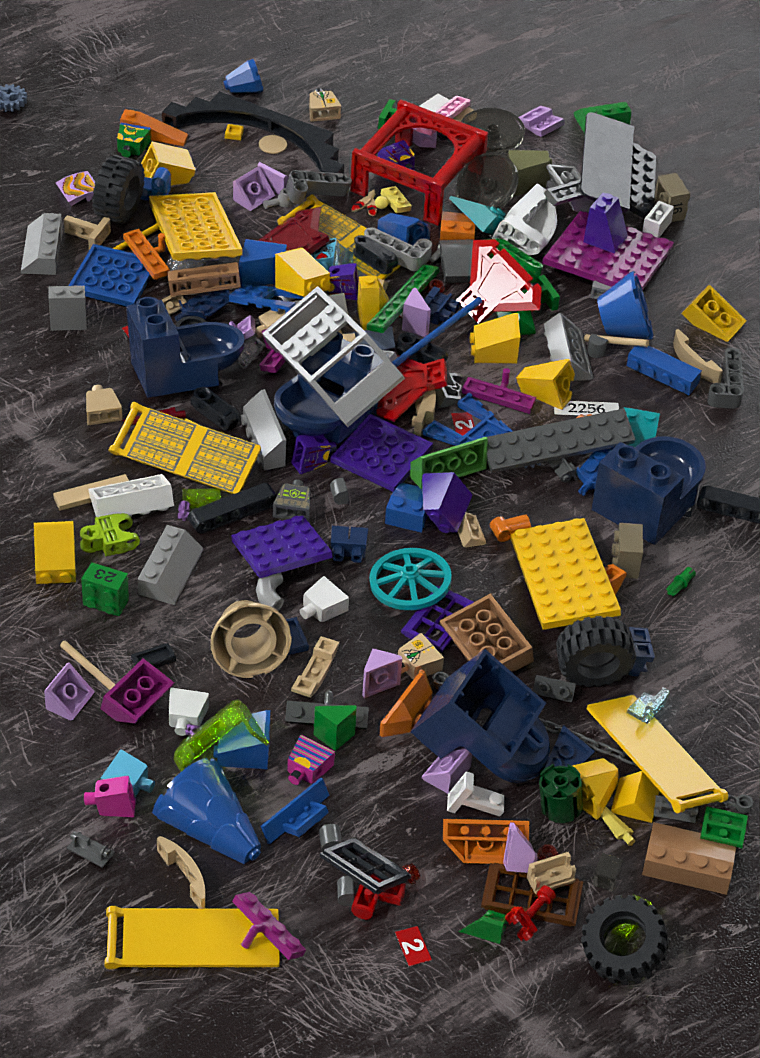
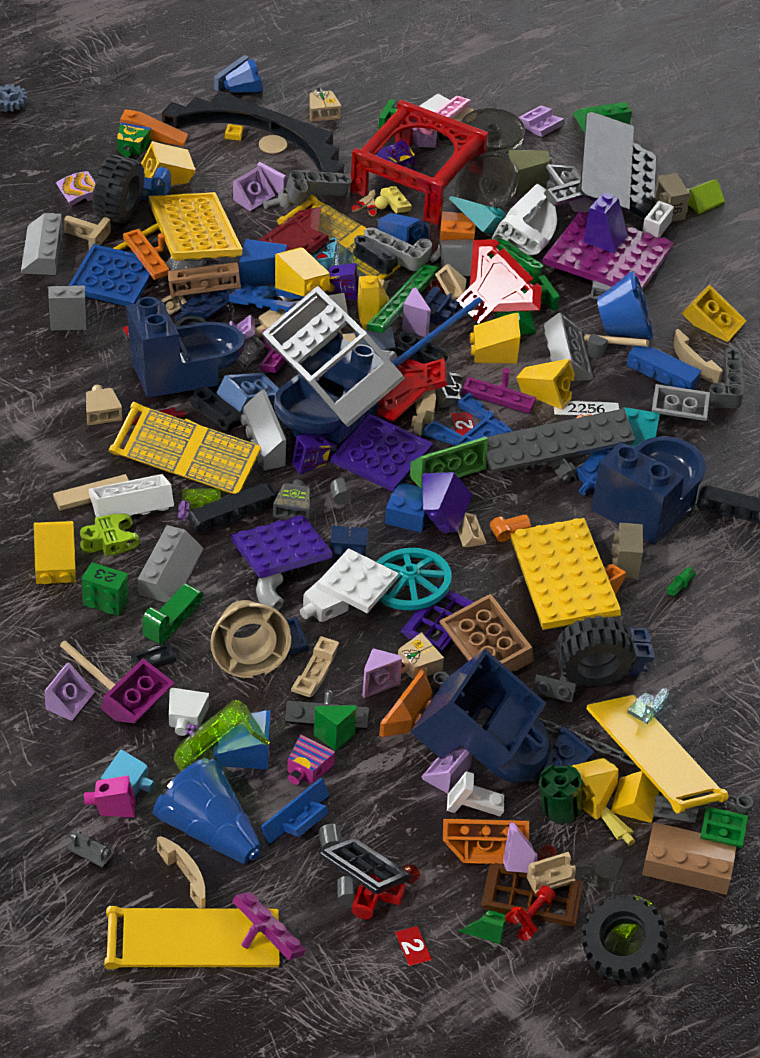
(163, 623): none -> green beam
(220, 77): none -> sand blue tile
(241, 388): none -> medium blue slope
(357, 580): none -> white plate
(451, 281): none -> tan slope
(680, 402): none -> light grey slope
(706, 196): none -> lime slope

